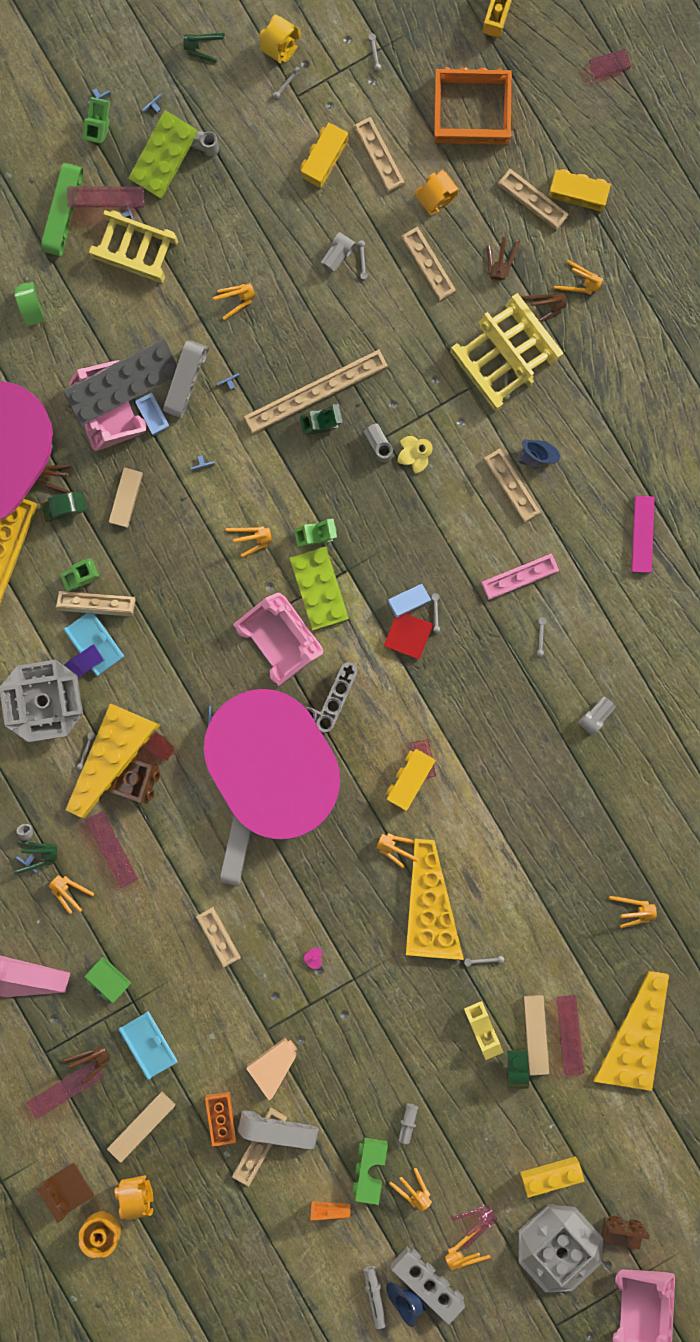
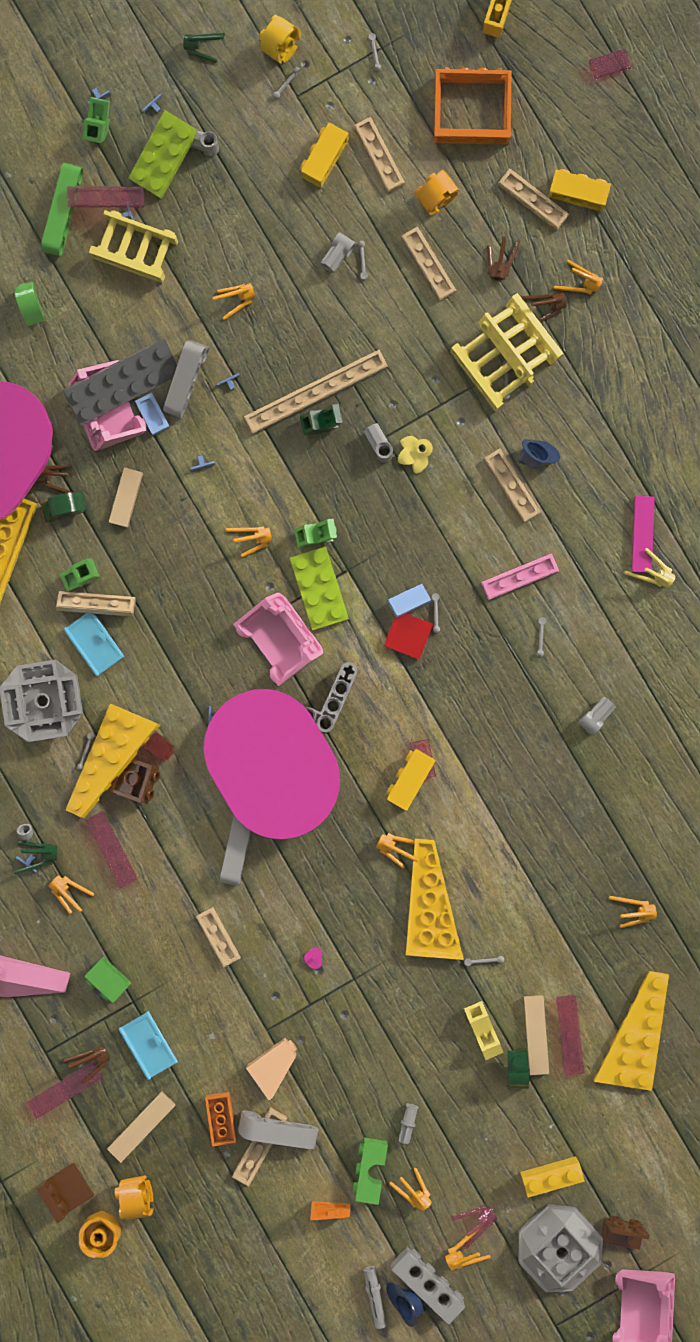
(85, 661): dark purple slope -> none
(662, 577): none -> light yellow plant

